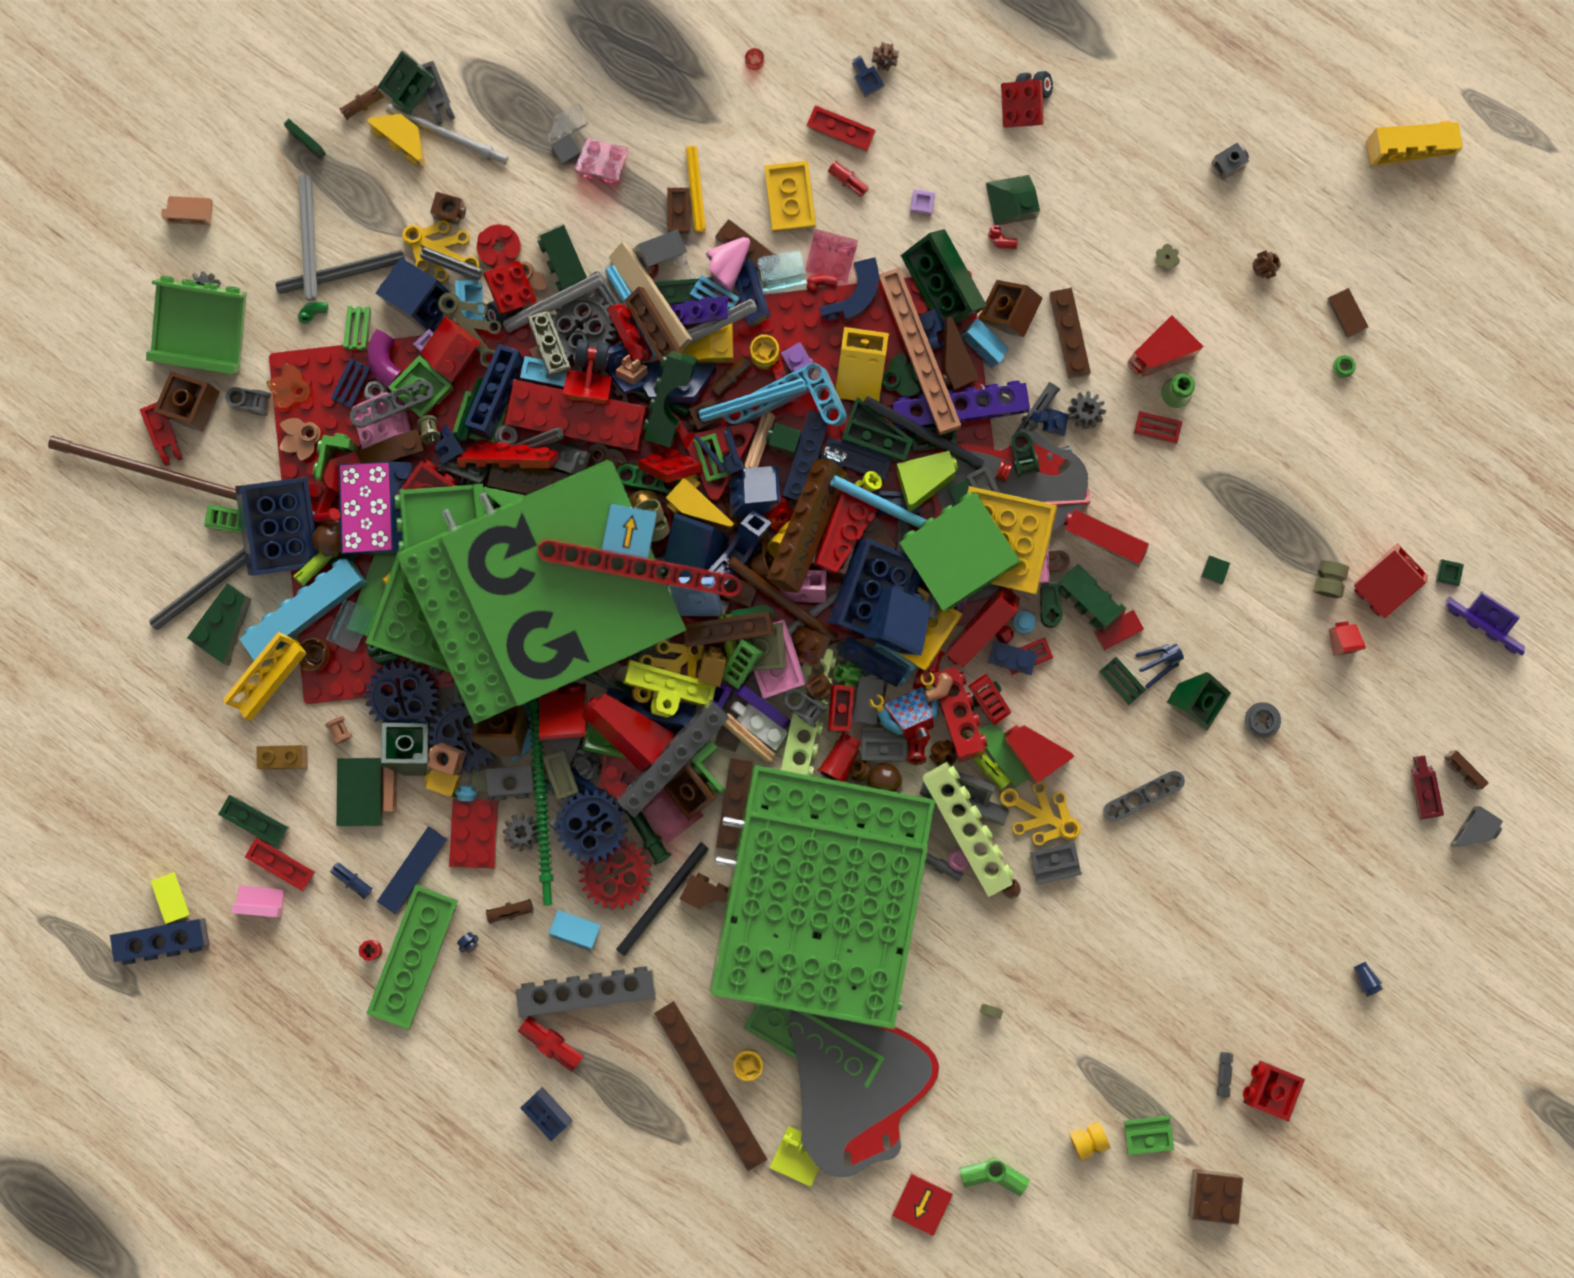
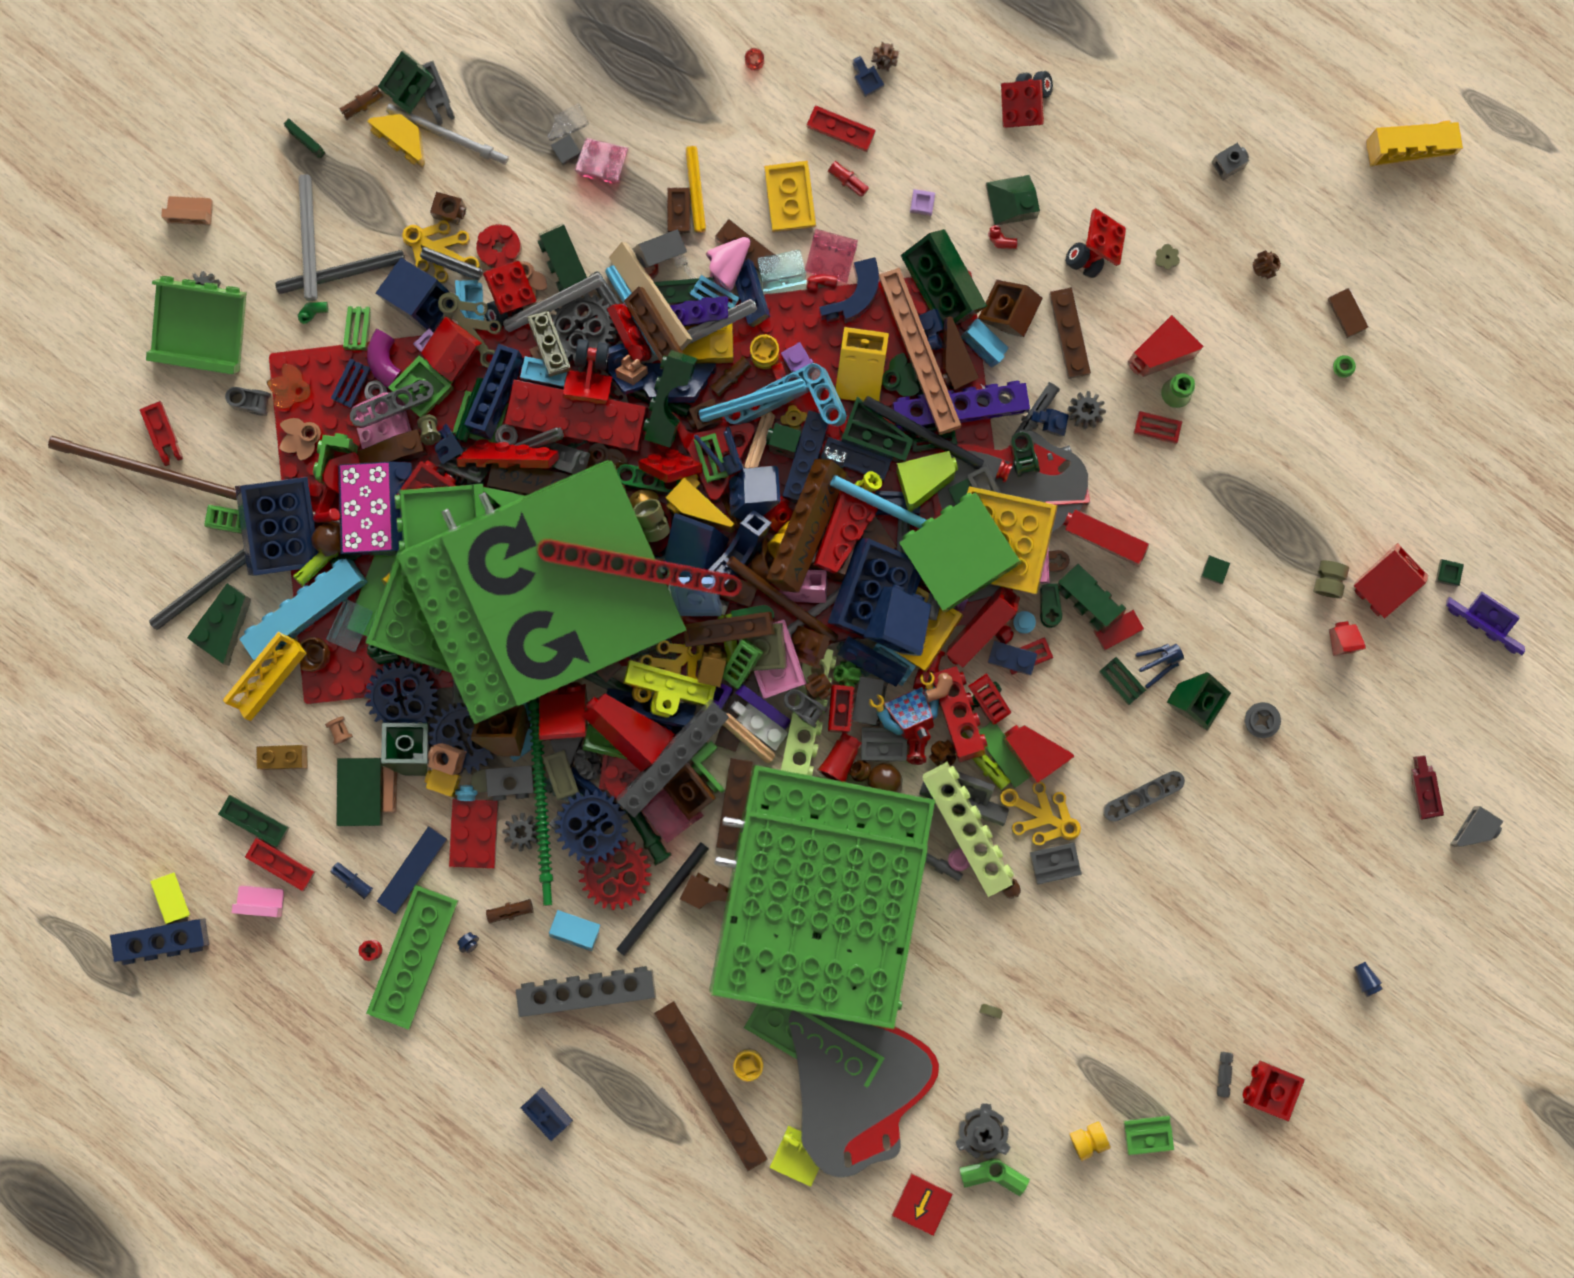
(187, 401): reddish brown slope -> none
(550, 1043): red piece -> none
(629, 530): medium azure tile -> none
(793, 411): none -> yellow plate
(979, 1124): none -> dark grey piece
(1103, 242): none -> red plate
(1215, 1196): reddish brown brick -> none
(1471, 776): reddish brown plate -> none

